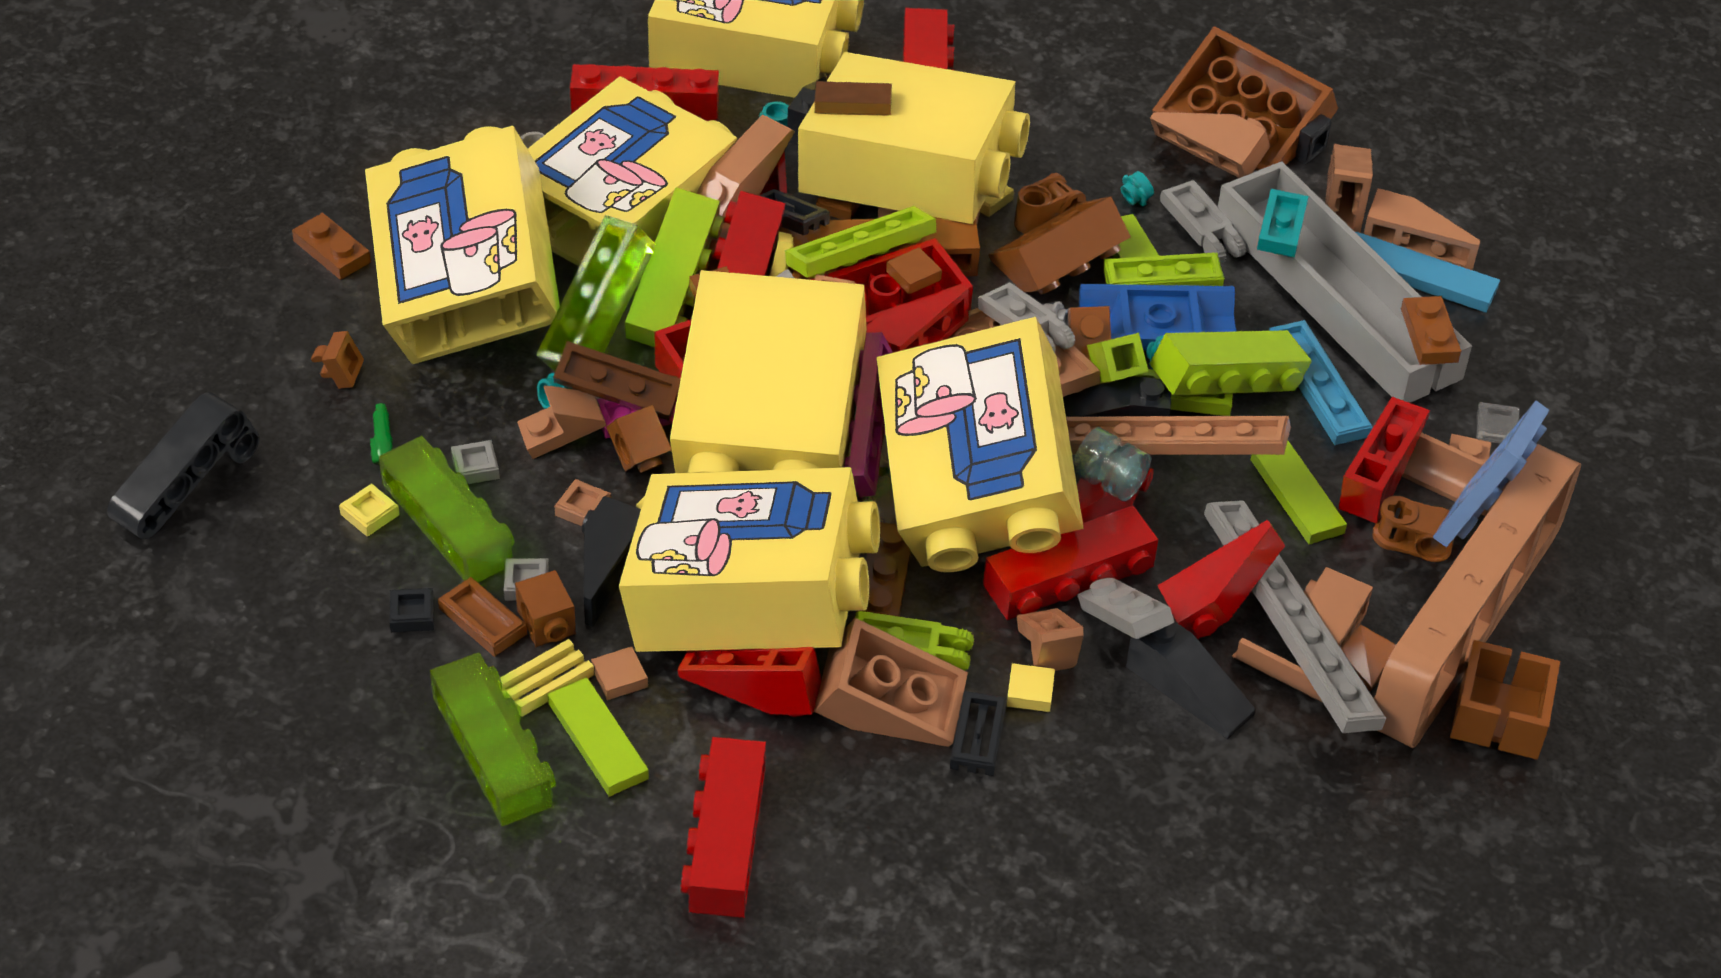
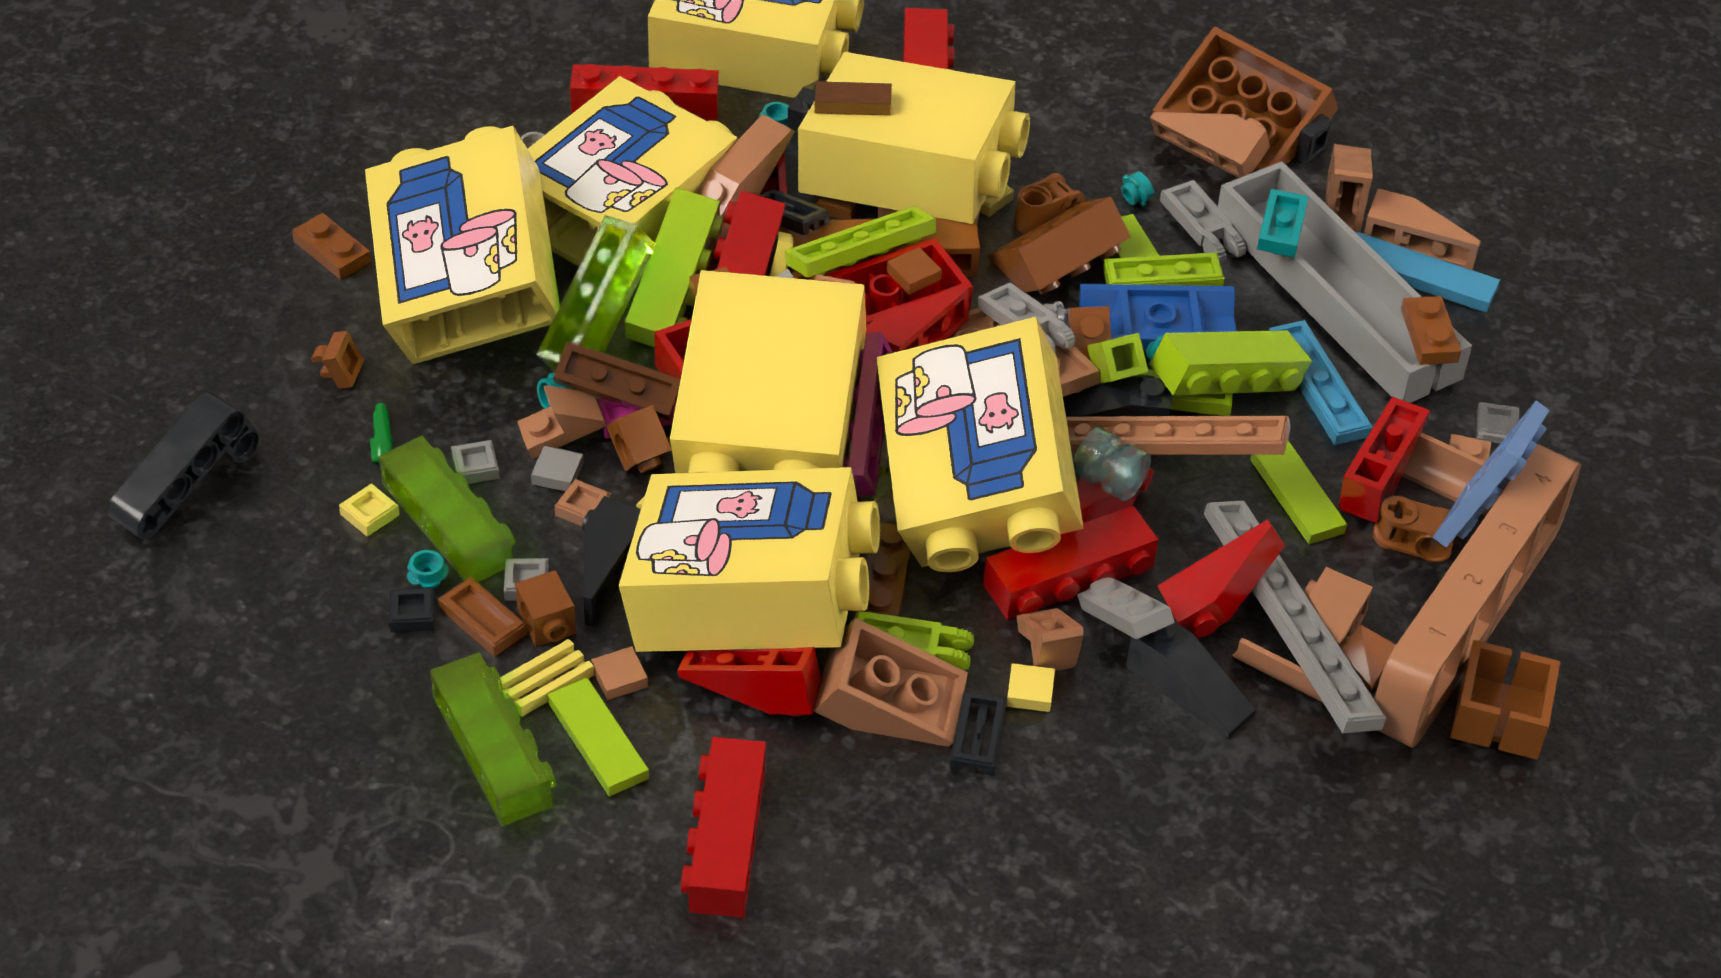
(427, 569): none -> teal plate
(556, 468): none -> light grey tile

